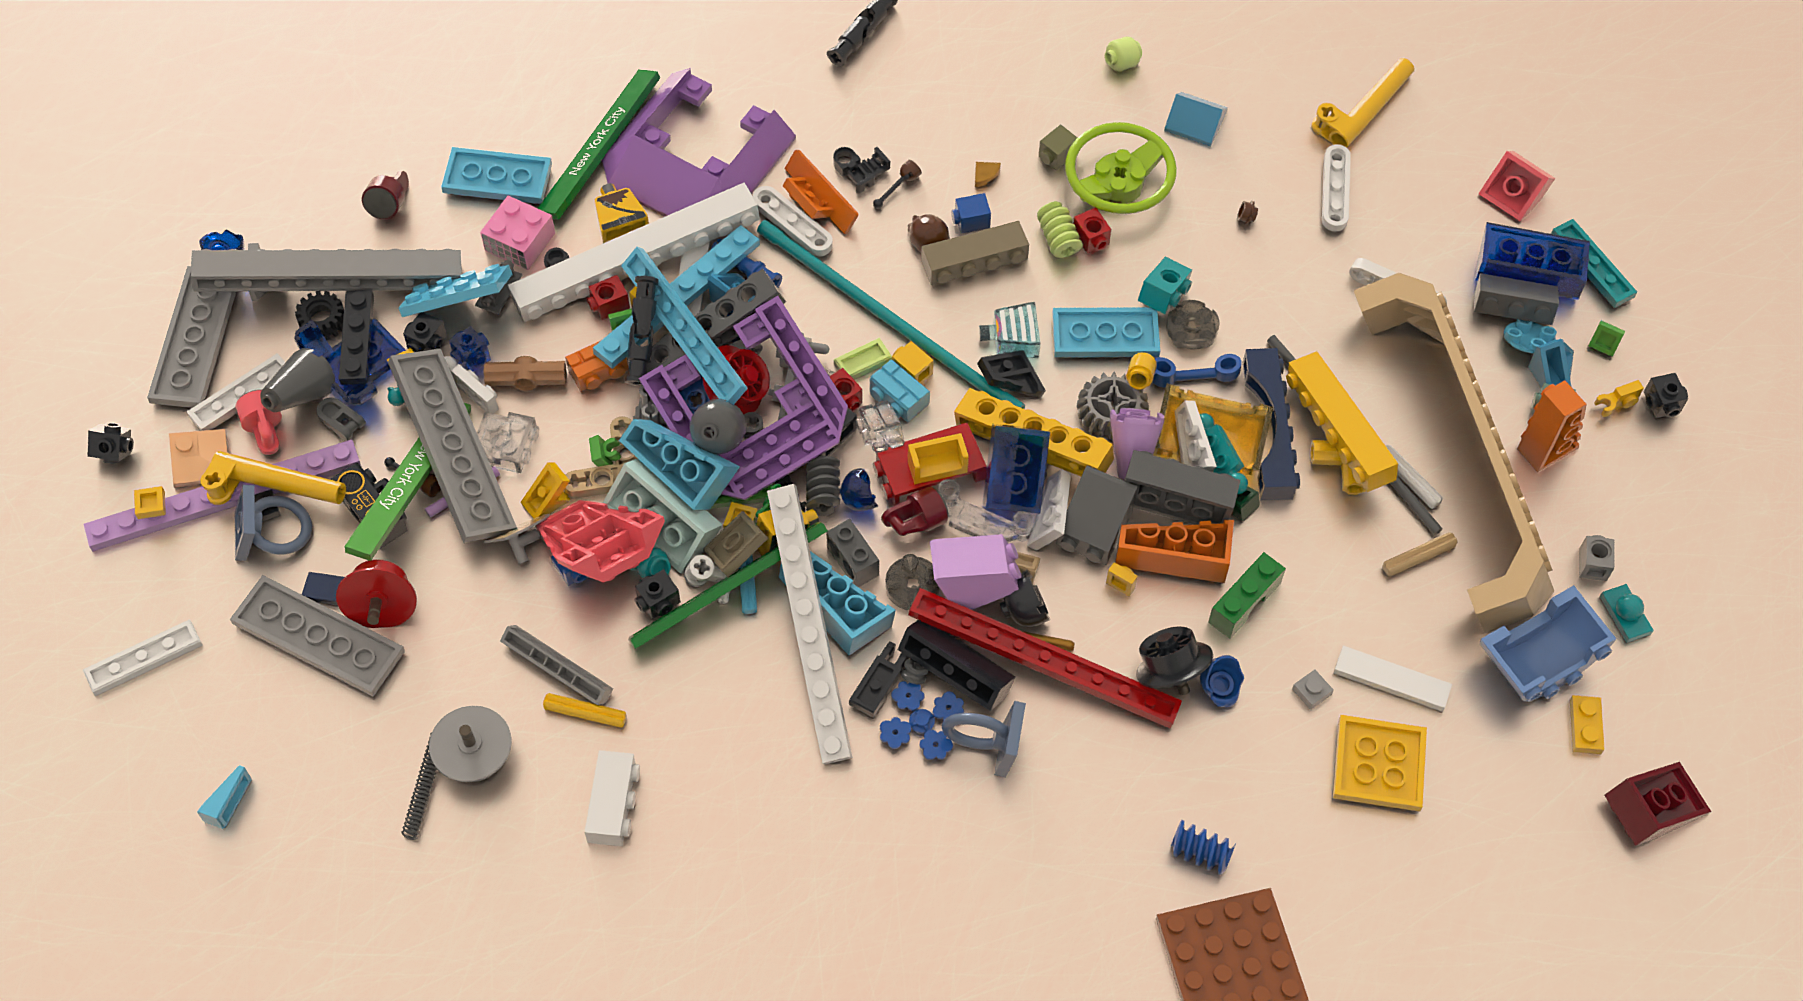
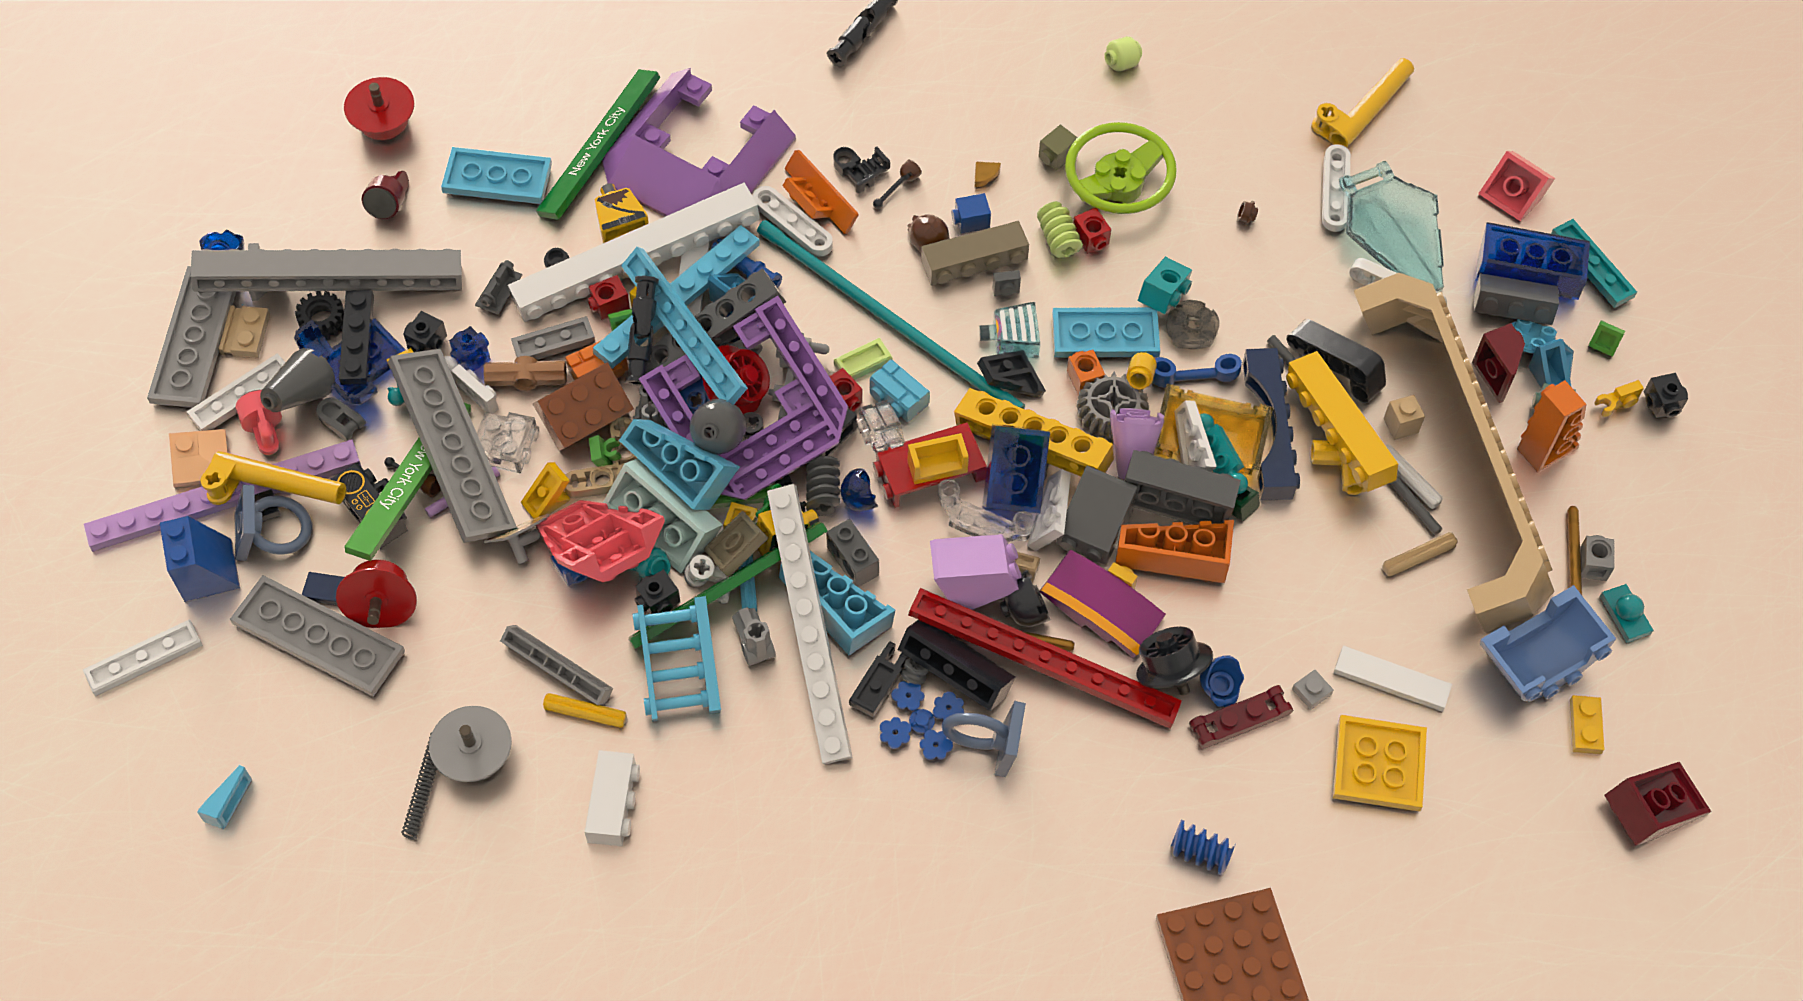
(109, 442): black brick -> none
(149, 502): yellow plate -> none
(198, 558): none -> blue slope
(244, 331): none -> tan plate
(379, 107): none -> red piece
(452, 291): medium azure plate -> none
(517, 232): bright pink brick -> none
(554, 339): none -> light grey plate
(583, 406): none -> dark orange brick
(703, 670): none -> medium azure fence
(754, 636): none -> light grey piece
(909, 568): clear smoke plate -> none
(914, 361): yellow brick -> none
(924, 508): dark red piece -> none
(1006, 283): none -> dark grey plate
(1084, 361): none -> orange brick
(1102, 602): none -> magenta slope
(1195, 118): dark azure slope -> none
(1241, 717): none -> dark red plate
(1254, 585): green arch -> none
(1343, 356): none -> black beam
(1395, 223): none -> clear light blue windscreen
(1404, 417): none -> tan brick
(1499, 359): none -> dark red slope
(1574, 548): none -> pearl gold bar

